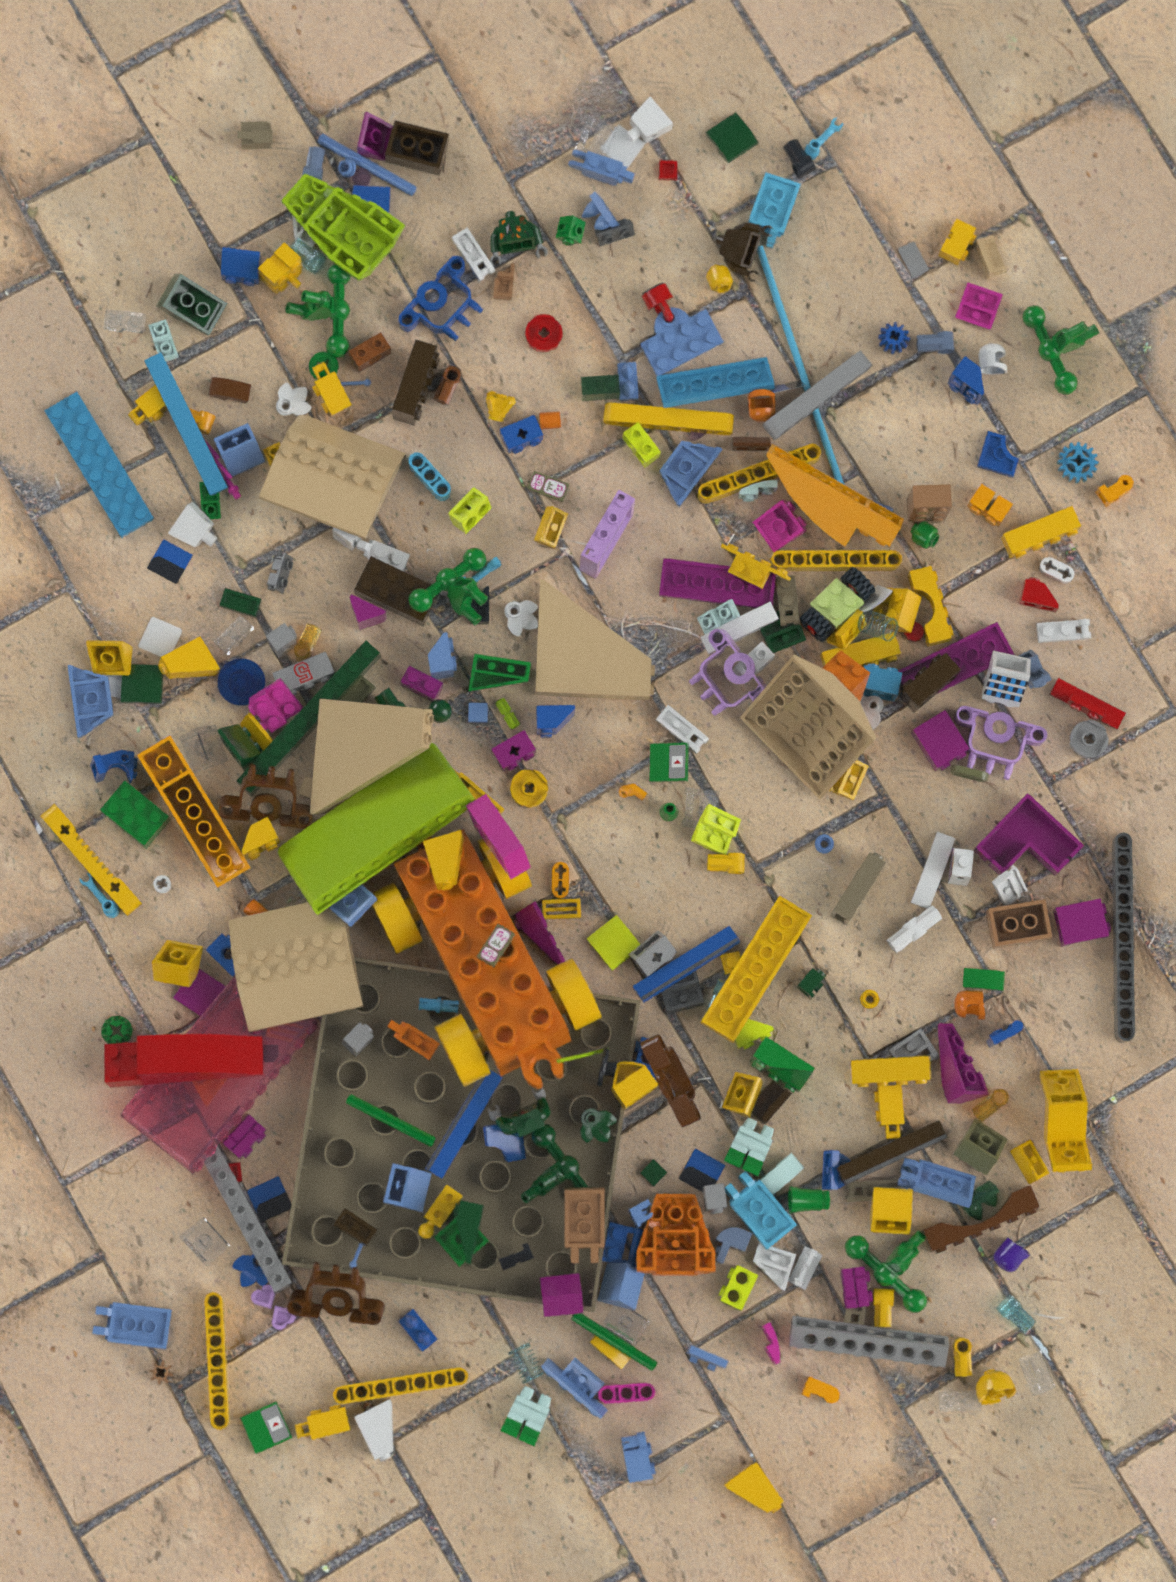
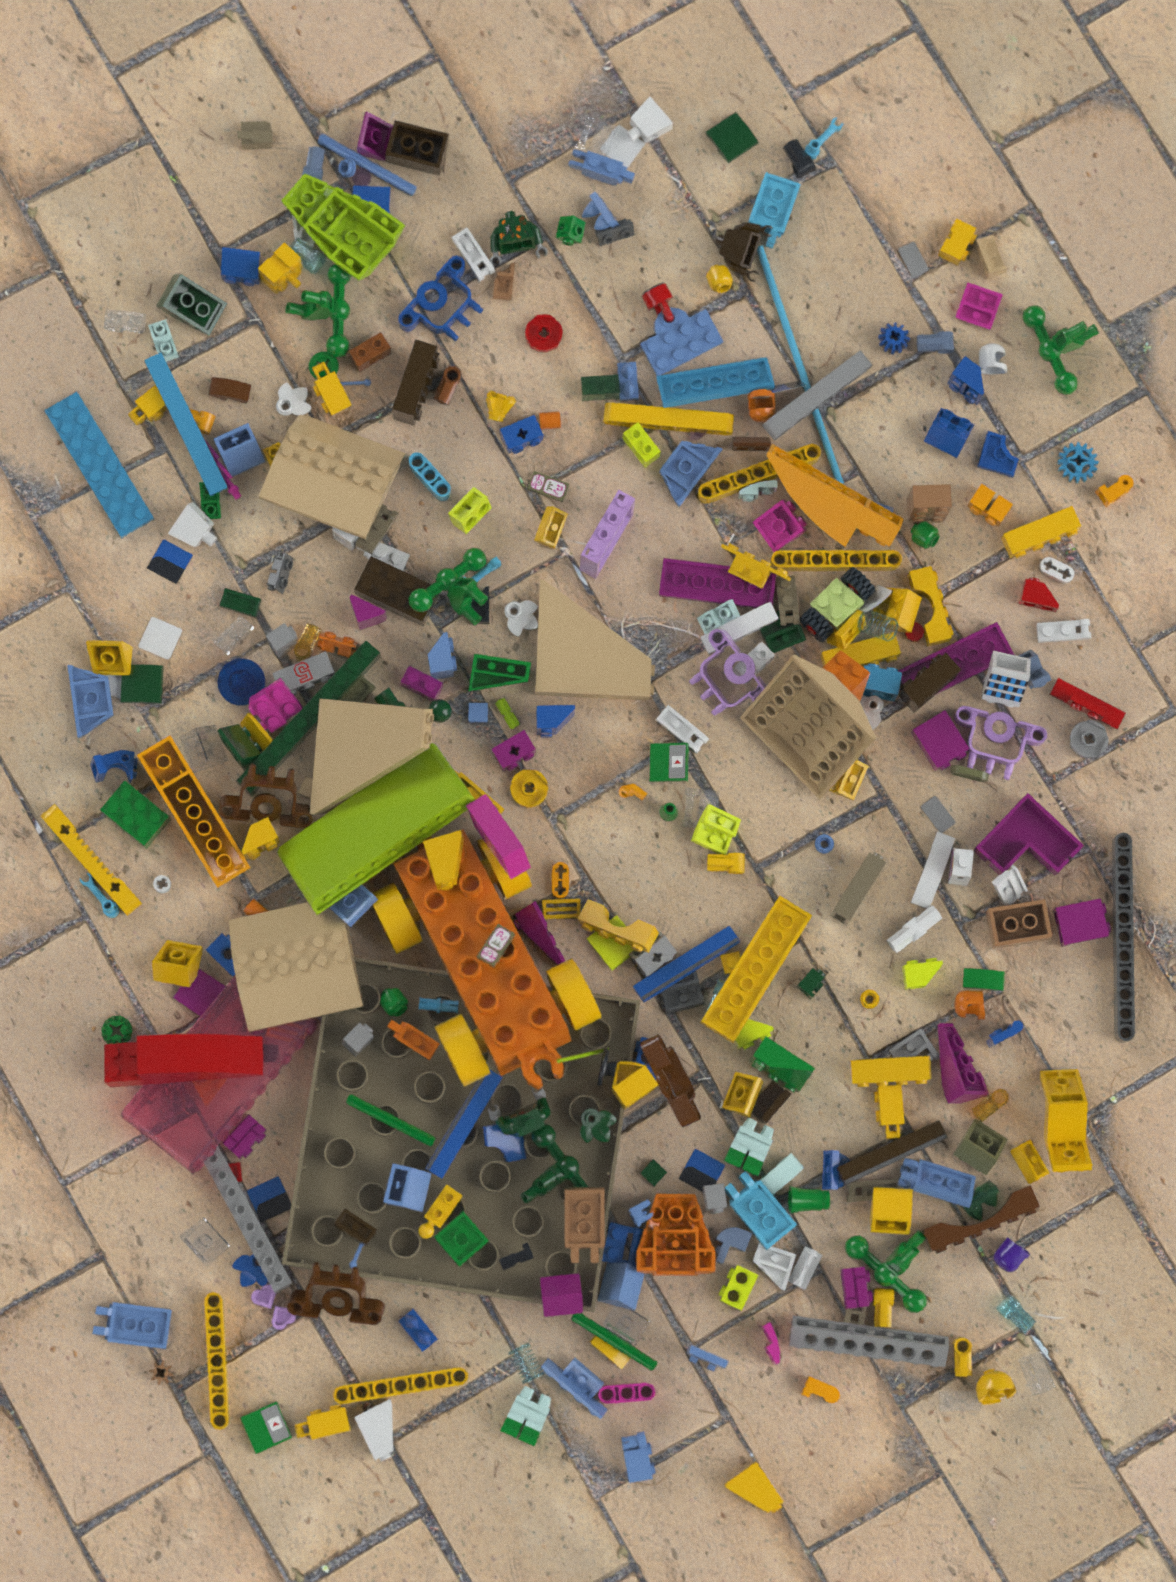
(189, 661): yellow slope -> none
(330, 641): none -> orange hinge
(378, 530): none -> dark tan plate
(393, 1002): none -> green head
(468, 1222): dark green slope -> none
(637, 935): none -> yellow arch
(668, 170): red tile -> none
(918, 975): none -> neon yellow slope
(938, 814): none -> light grey sticker
(949, 432): none -> blue slope

